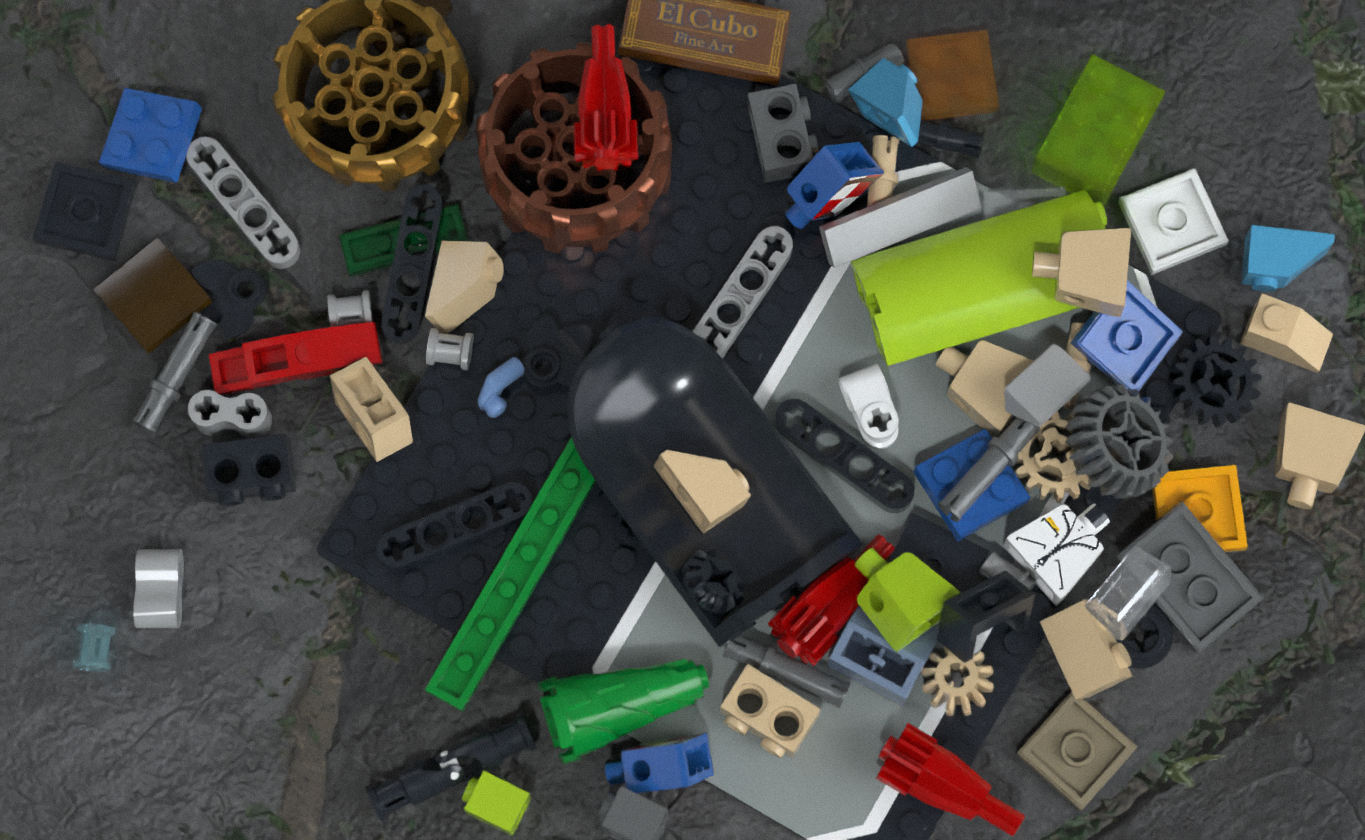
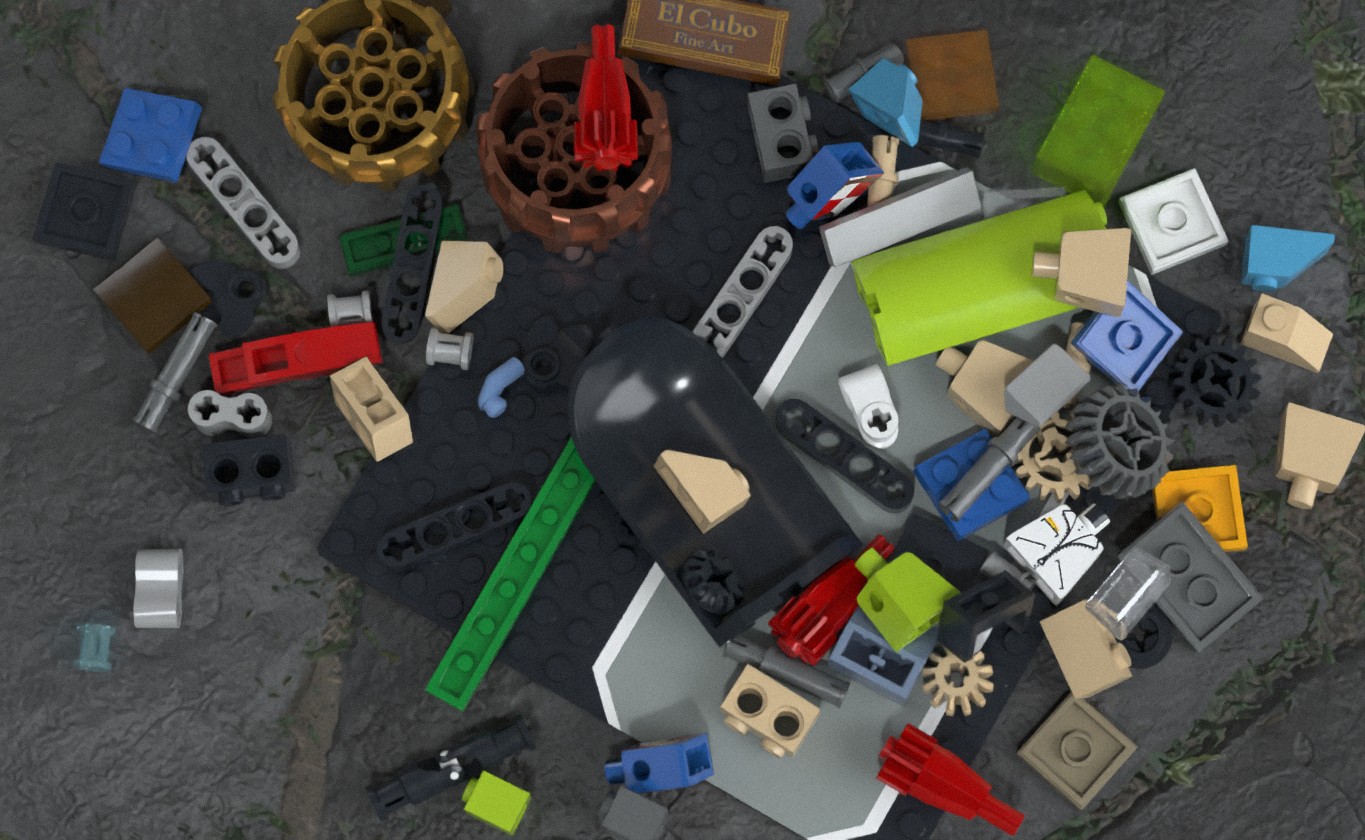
(601, 707): green cone -> none

